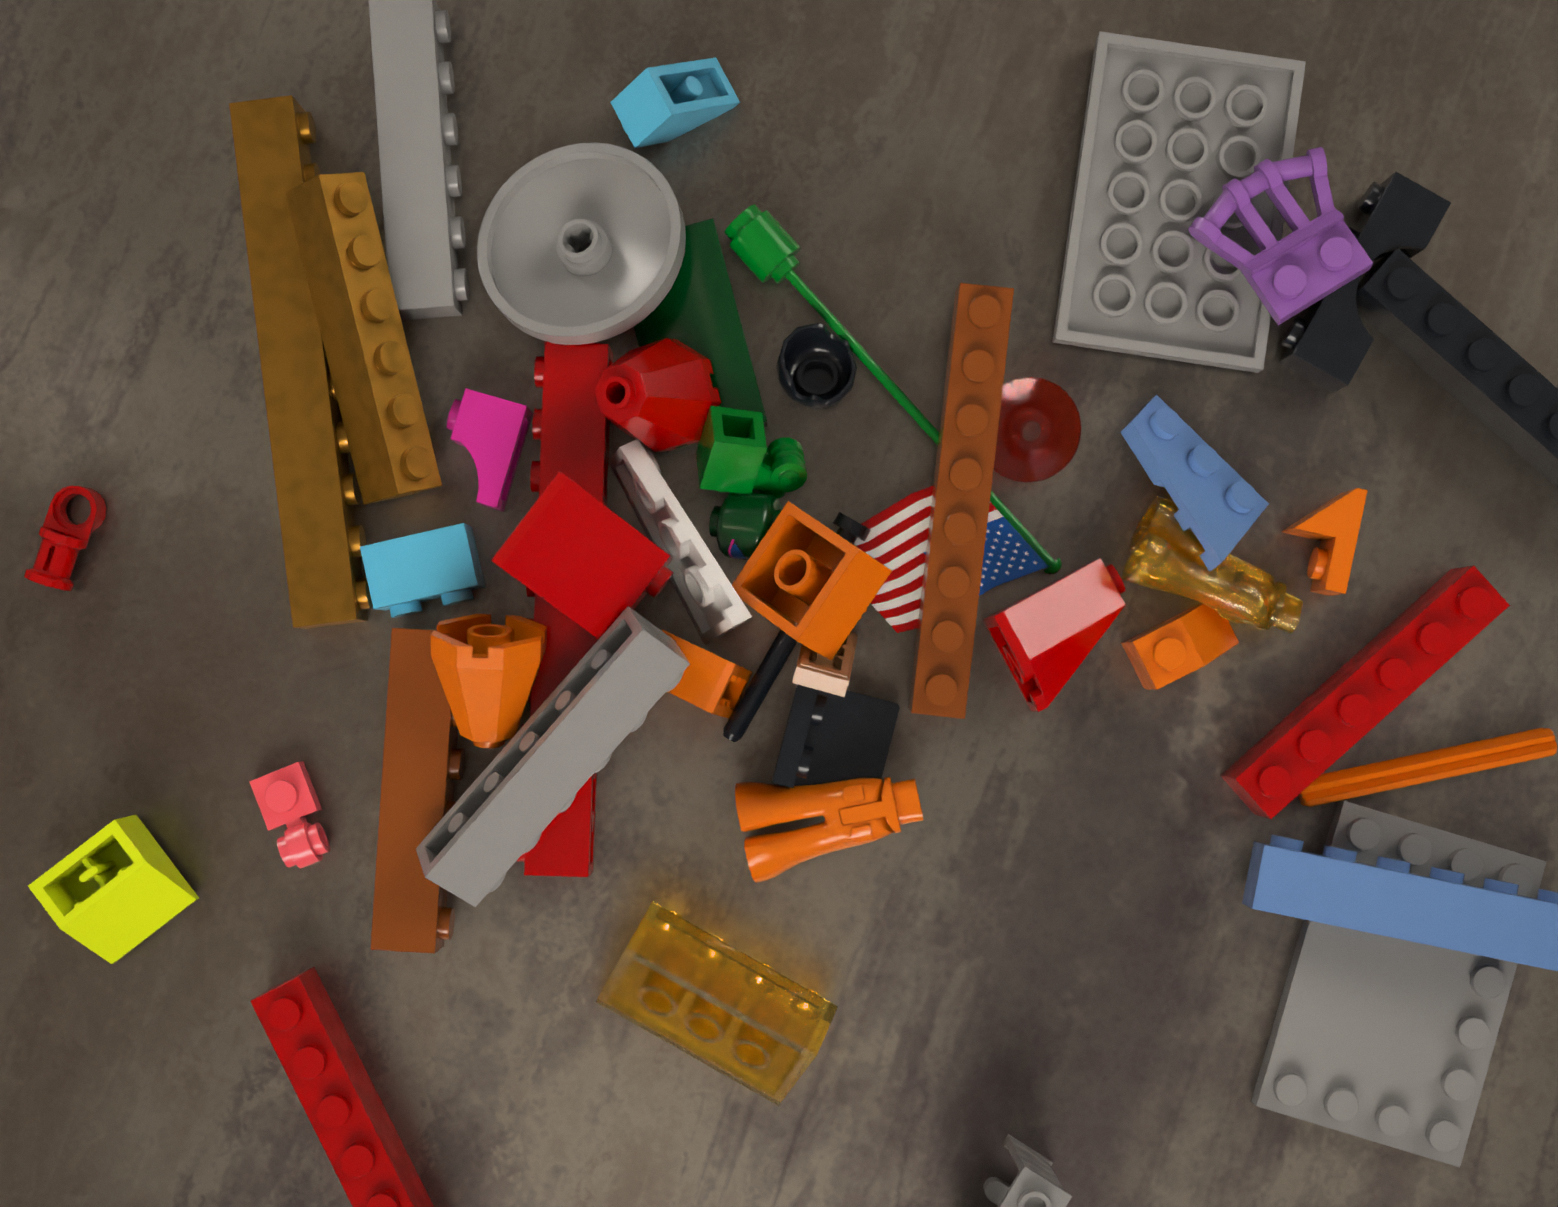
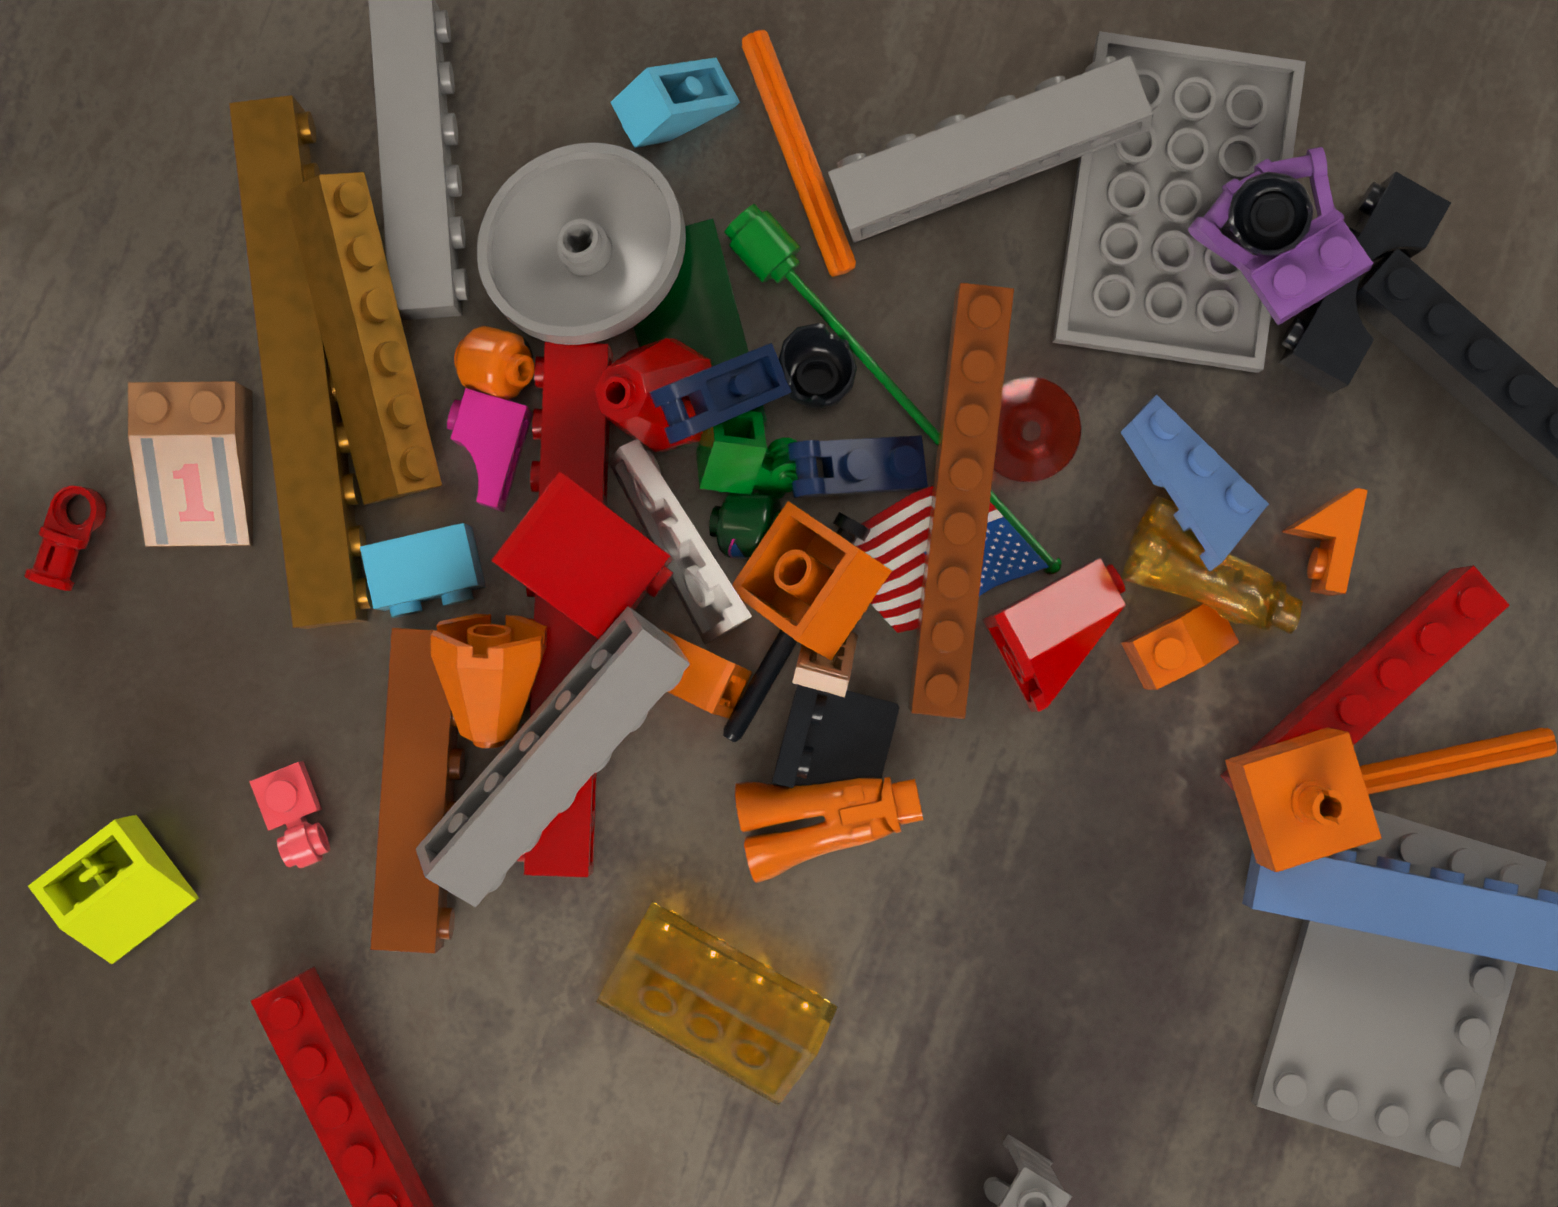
(193, 462): none -> medium nougat slope
(494, 362): none -> orange head
(721, 392): none -> dark blue plate
(798, 153): none -> orange axle
(858, 466): none -> dark blue plate
(991, 147): none -> light grey brick
(1270, 213): none -> black hair
(1303, 799): none -> orange brick

